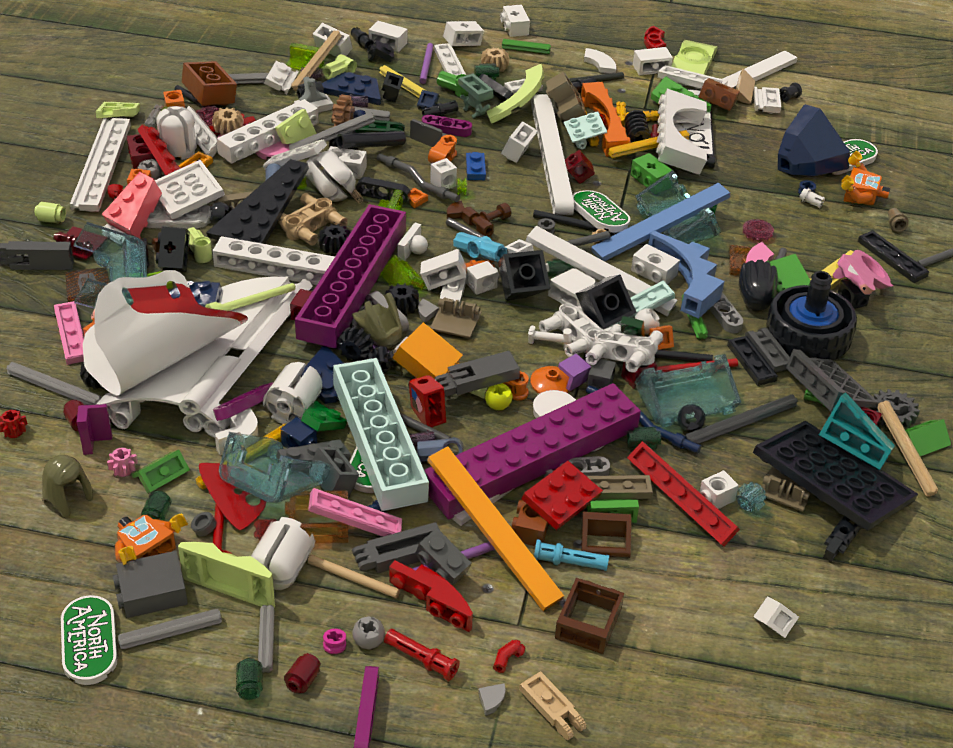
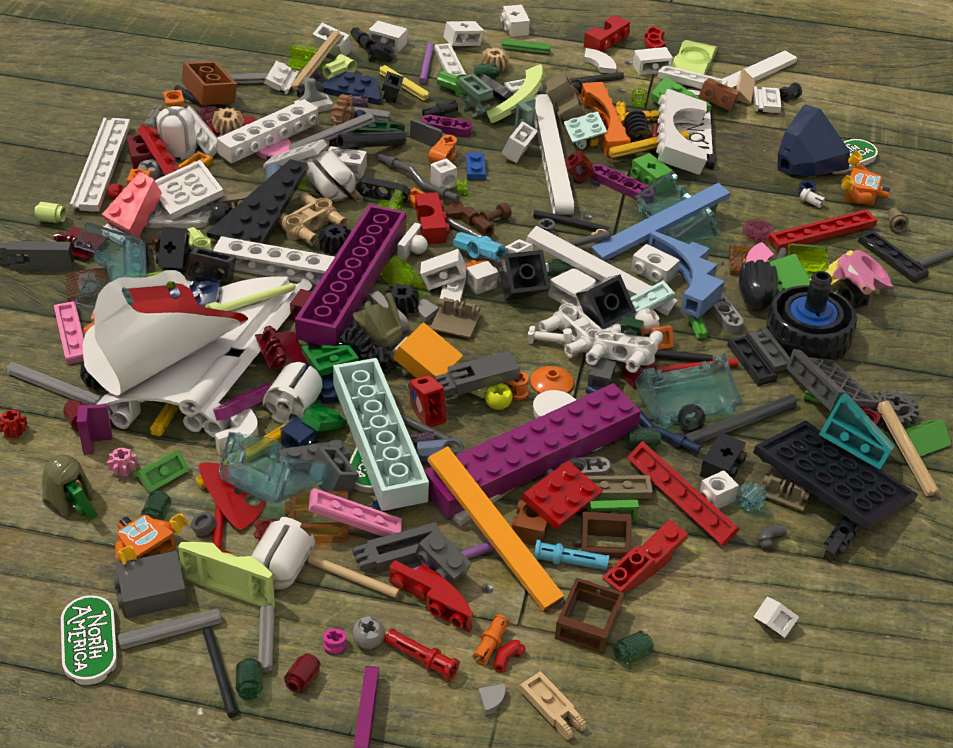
(81, 502): none -> green wing
(117, 109): yellowish green wing -> none
(163, 419): none -> yellow axle
(211, 261): none -> black brick
(220, 673): none -> black bar
(279, 348): none -> dark red hinge
(295, 128): yellowish green wing -> none
(330, 355): none -> green wing
(427, 99): dark blue tile -> none
(432, 217): none -> red arch
(491, 639): none -> orange pin
(525, 112): none -> sand green panel
(576, 369): medium lavender panel -> none
(600, 211): tile -> none
(605, 175): none -> magenta beam
(614, 31): none -> red arch
(633, 648): none -> clear green brick
(639, 102): none -> clear neon green bush
(647, 560): none -> red slope
(724, 455): none -> black brick
(768, 532): none -> dark grey arm
(812, 257): none -> clear neon green panel
(823, 229): none -> red plate

